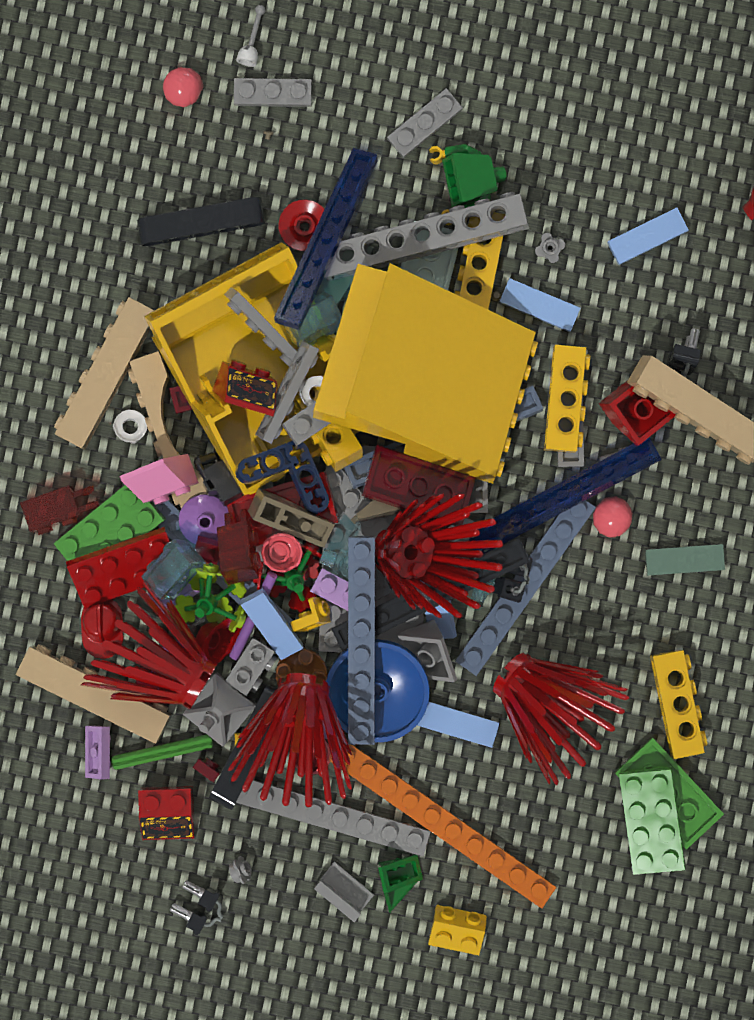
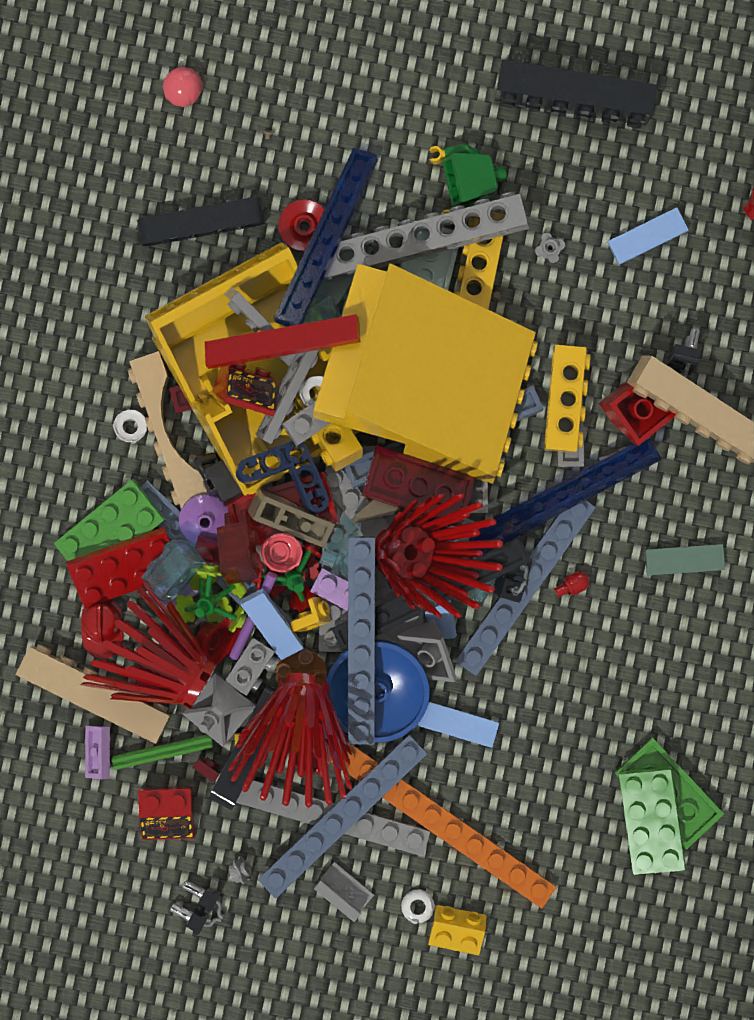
(56, 508): clear red hinge -> none
(105, 375): tan brick -> none
(161, 479): bright pink slope -> none
(248, 54): hinge -> none
(272, 92): light grey plate -> none
(282, 341): none -> red tile
(342, 816): none -> sand blue plate
(398, 878): green slope -> none
(415, 895): none -> white piece
(424, 123): light grey plate -> none
(539, 305): light blue tile -> none
(541, 685): red plant -> none
(573, 584): none -> red cylinder
(575, 93): none -> black brick
(612, 516): coral hair -> none
(662, 666): yellow brick -> none

